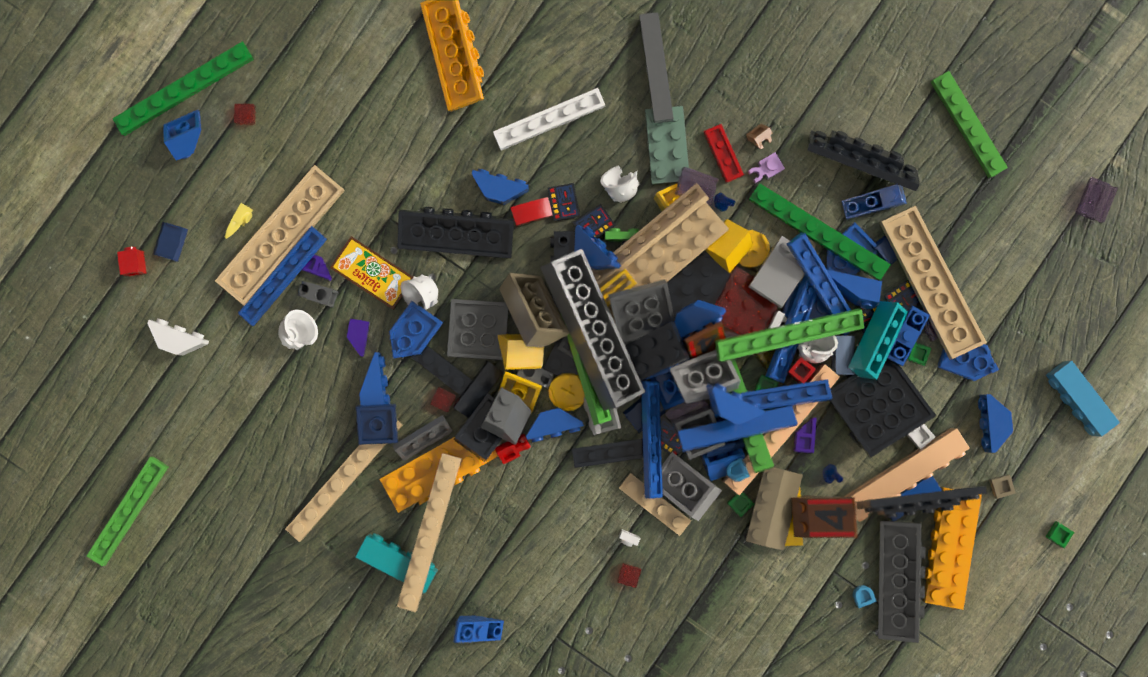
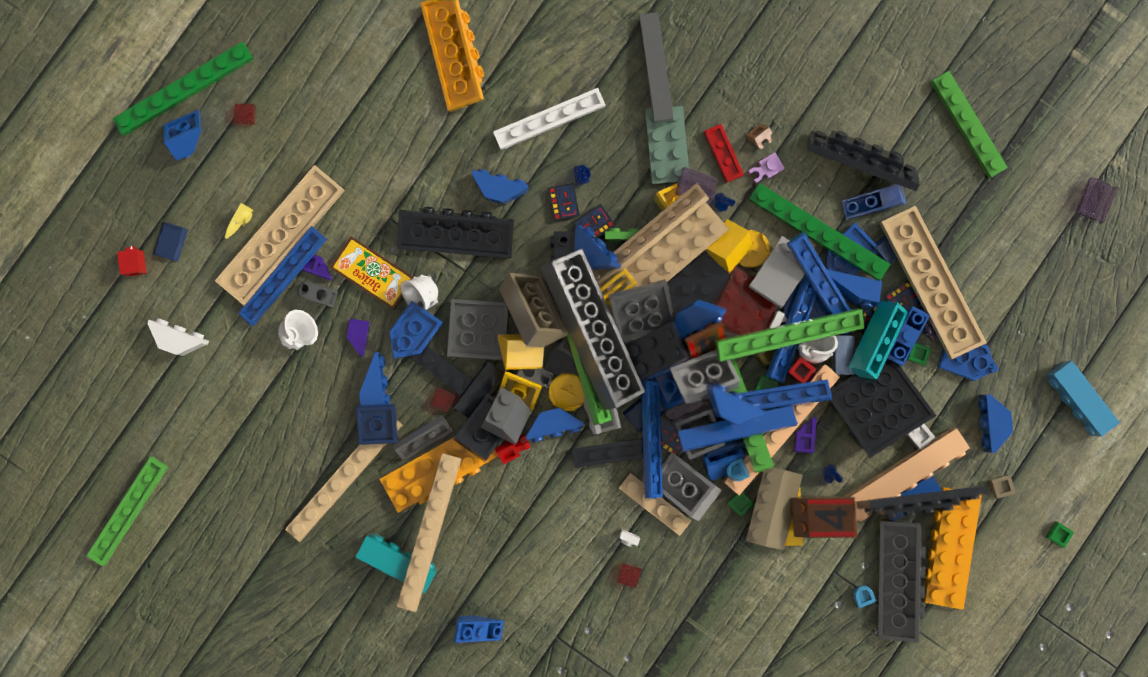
(531, 211): red slope -> none
(582, 175): none -> clear blue plate
(619, 187): white helmet -> none

